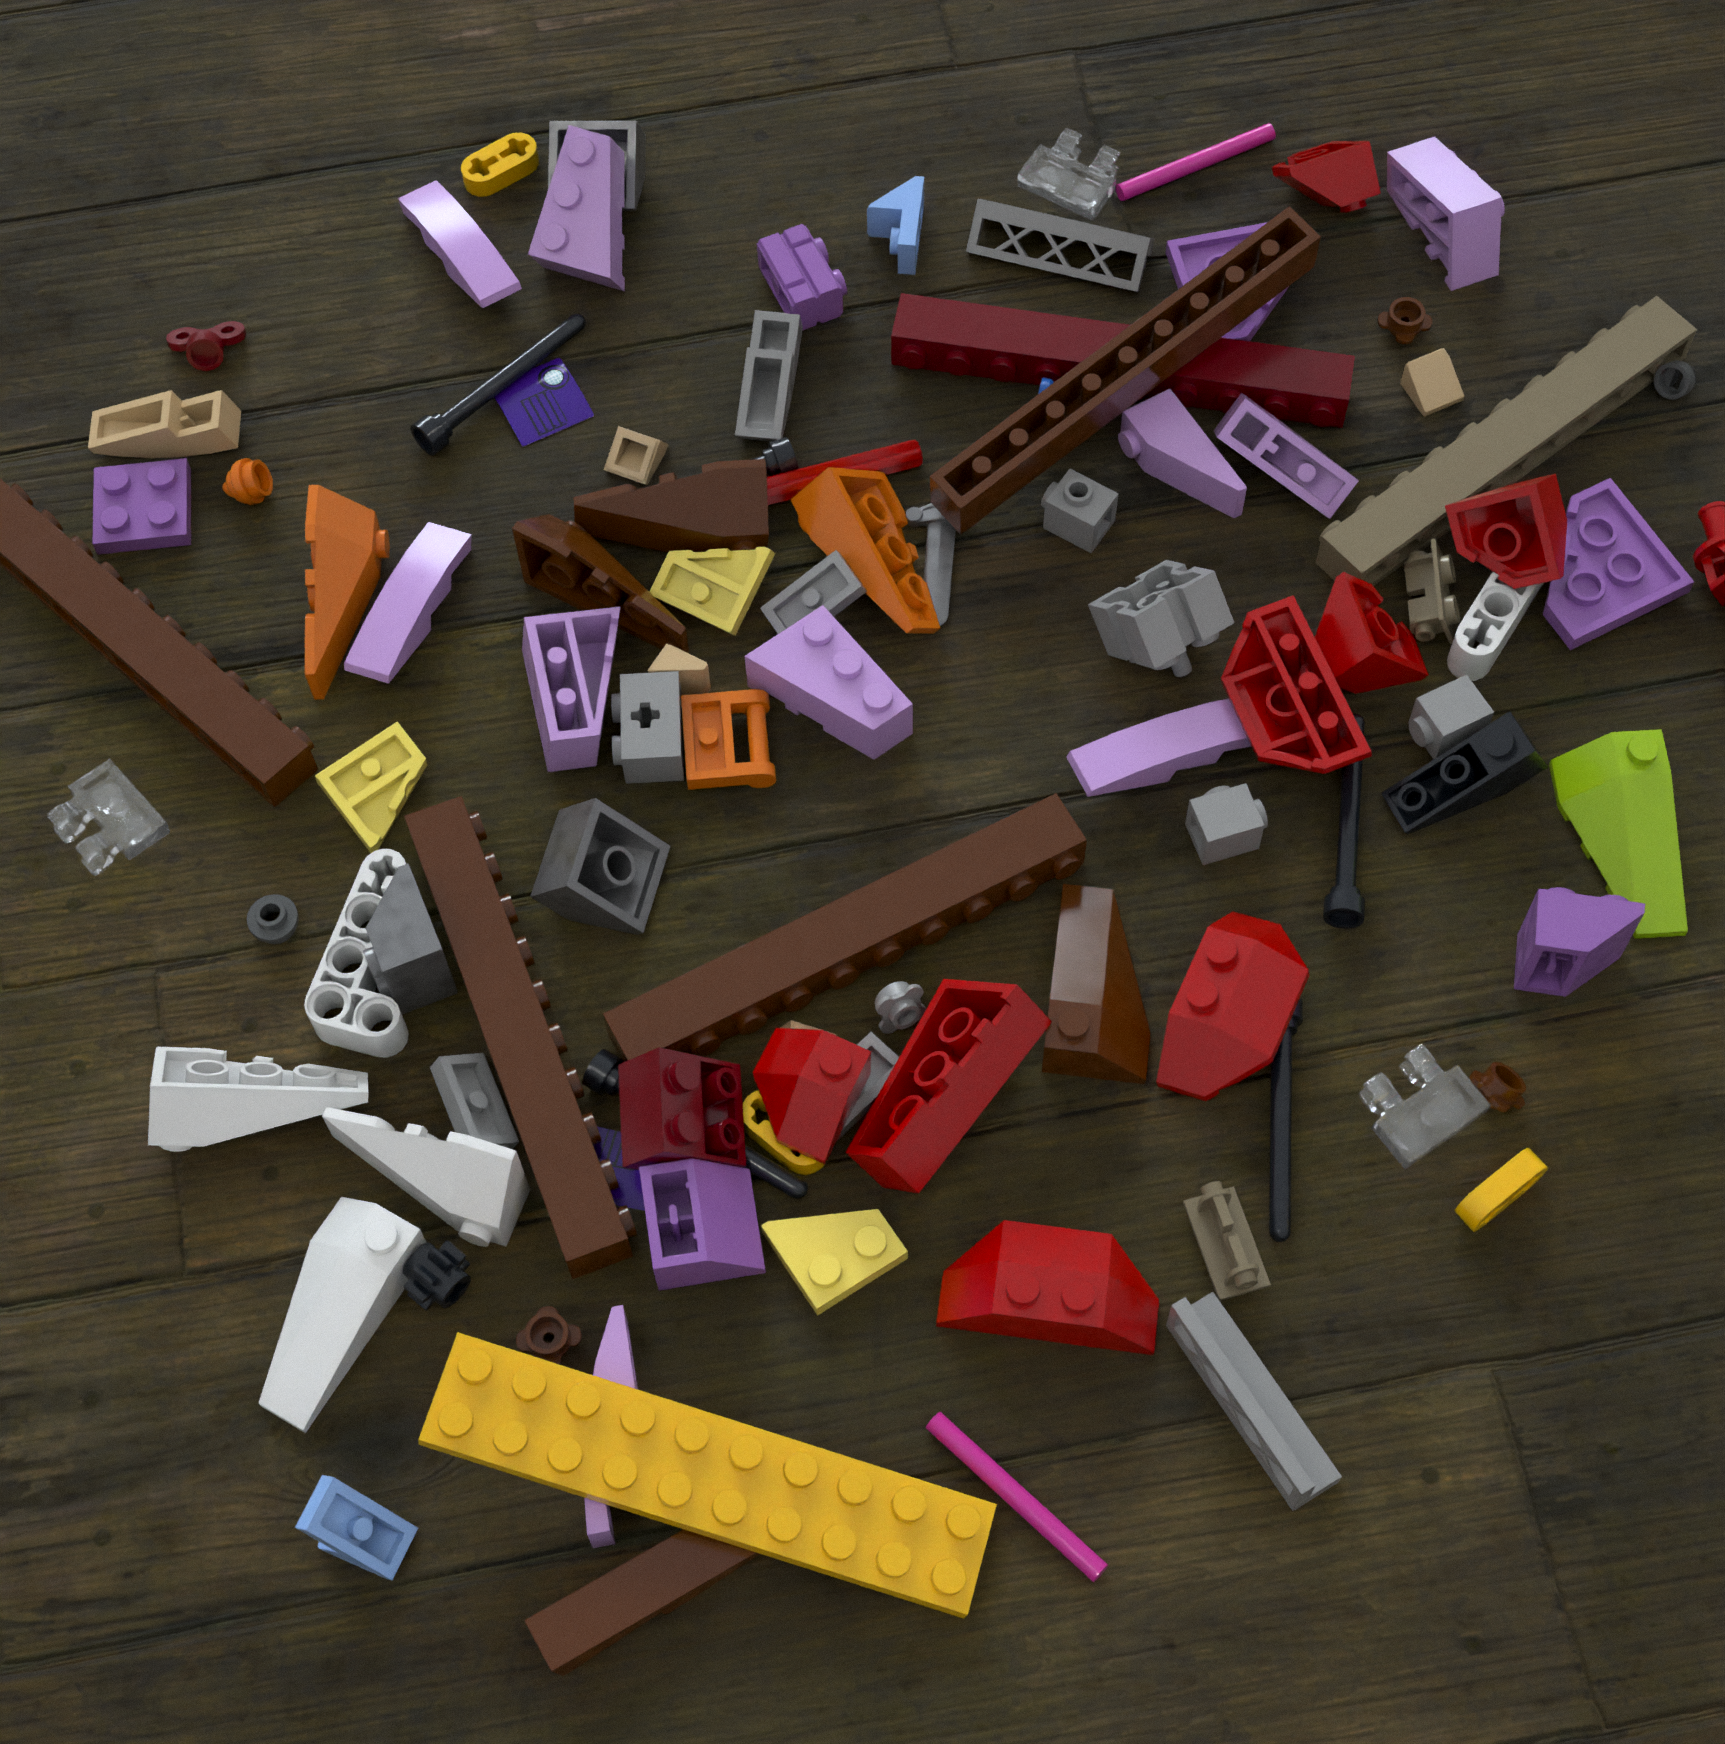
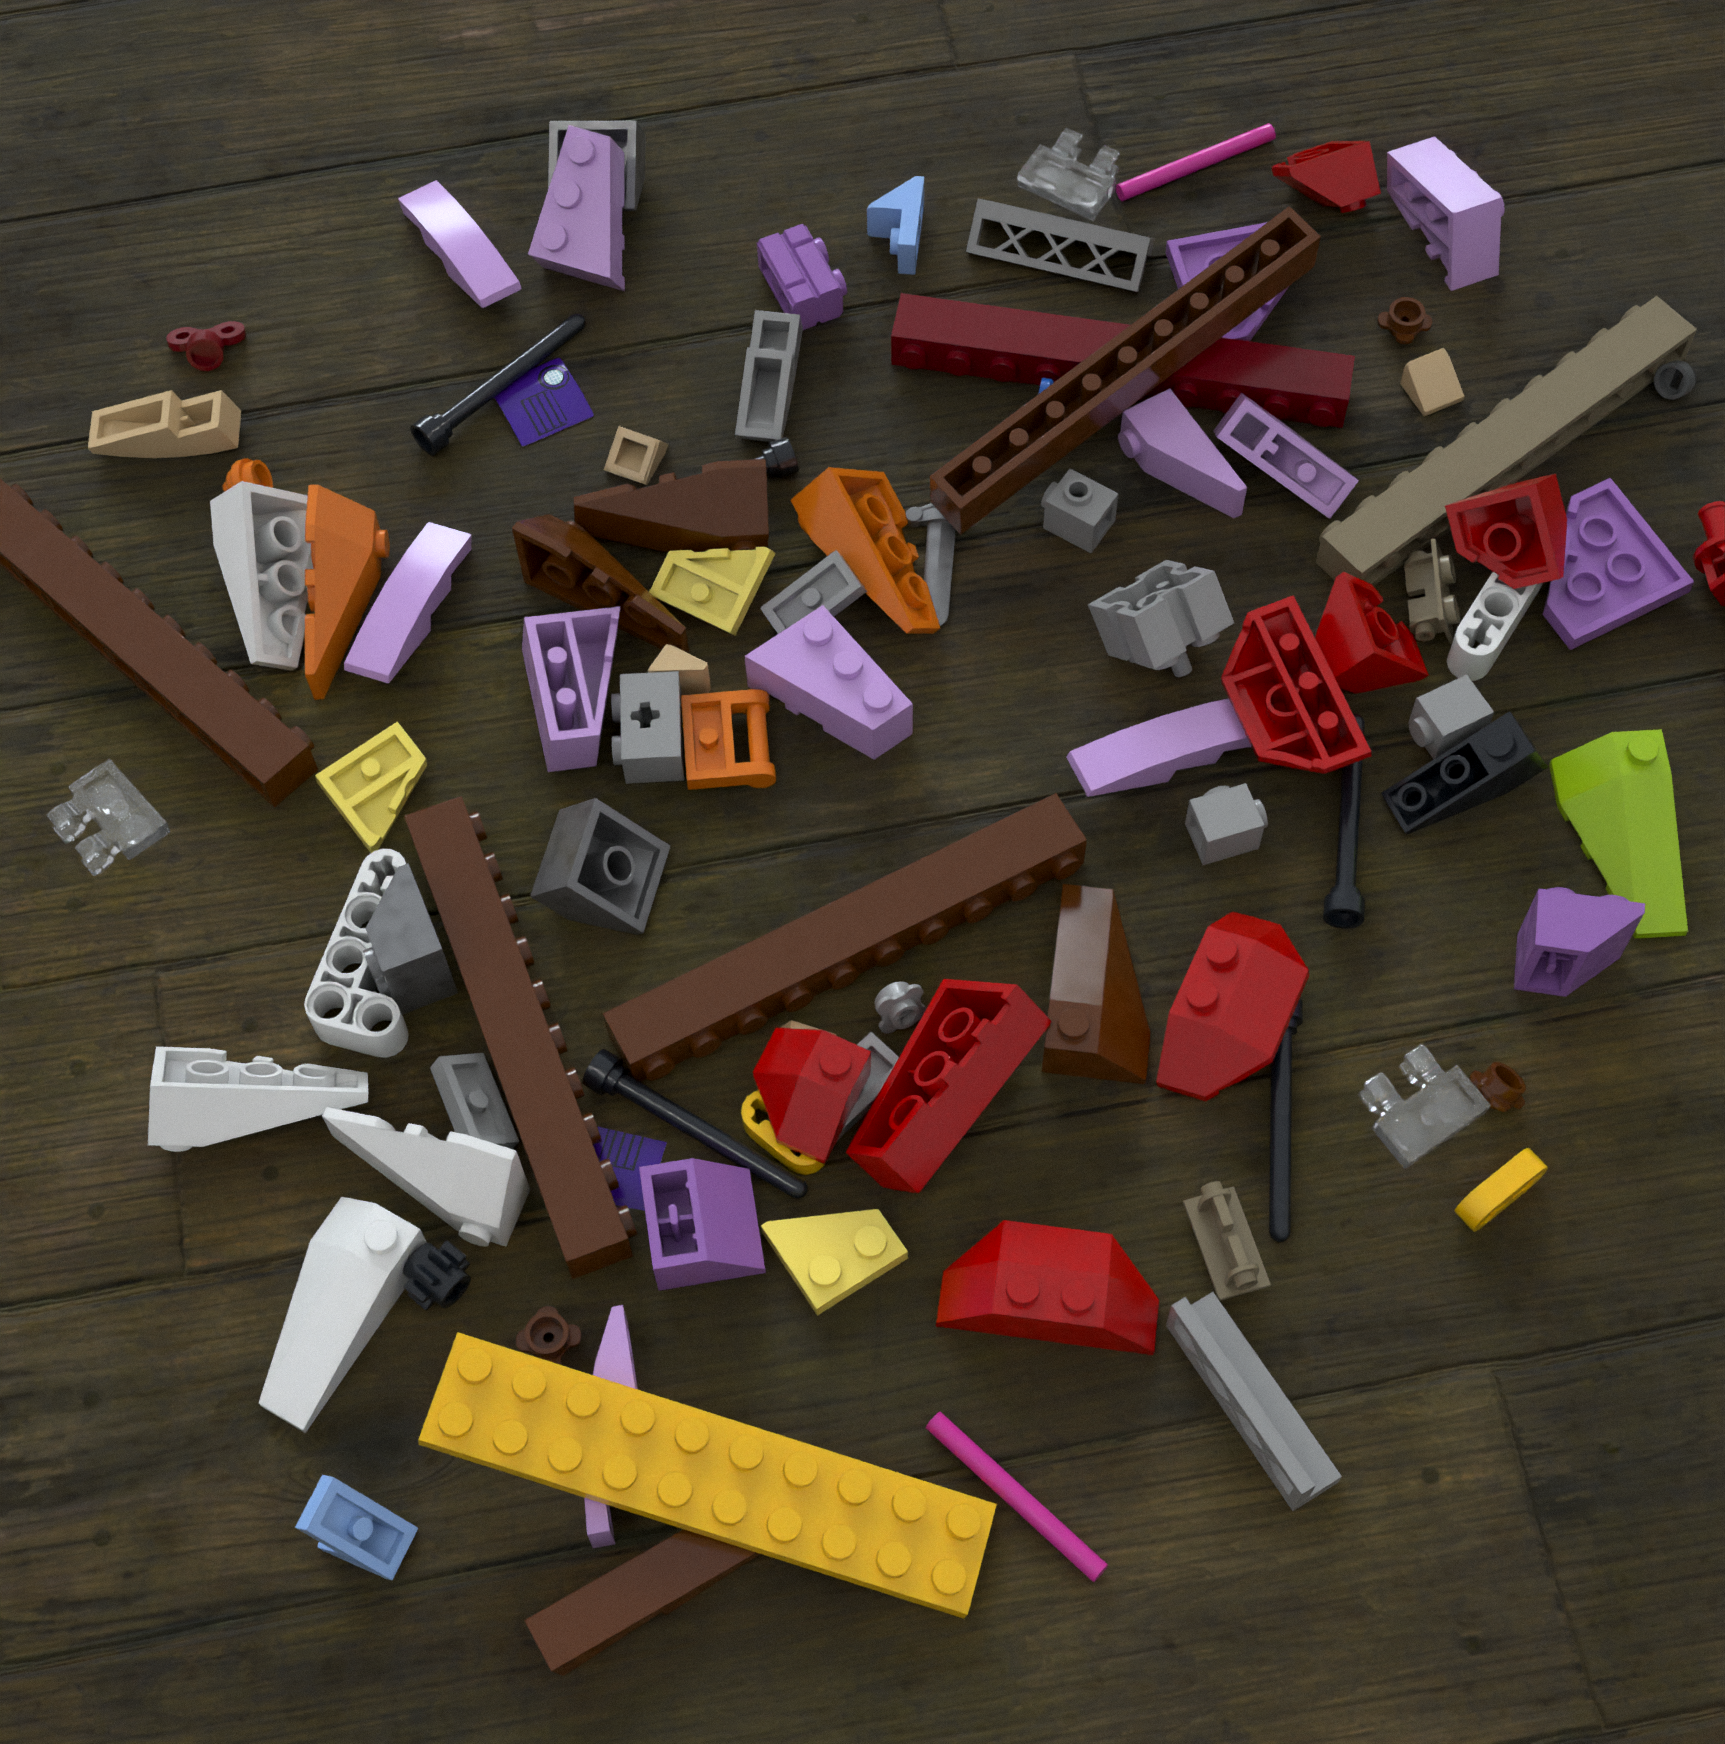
(142, 506): medium lavender plate -> none
(264, 566): none -> white wedge
(277, 930): dark grey plate -> none
(500, 164): yellow beam -> none
(680, 1109): dark red slope -> none
(885, 459): red axle -> none

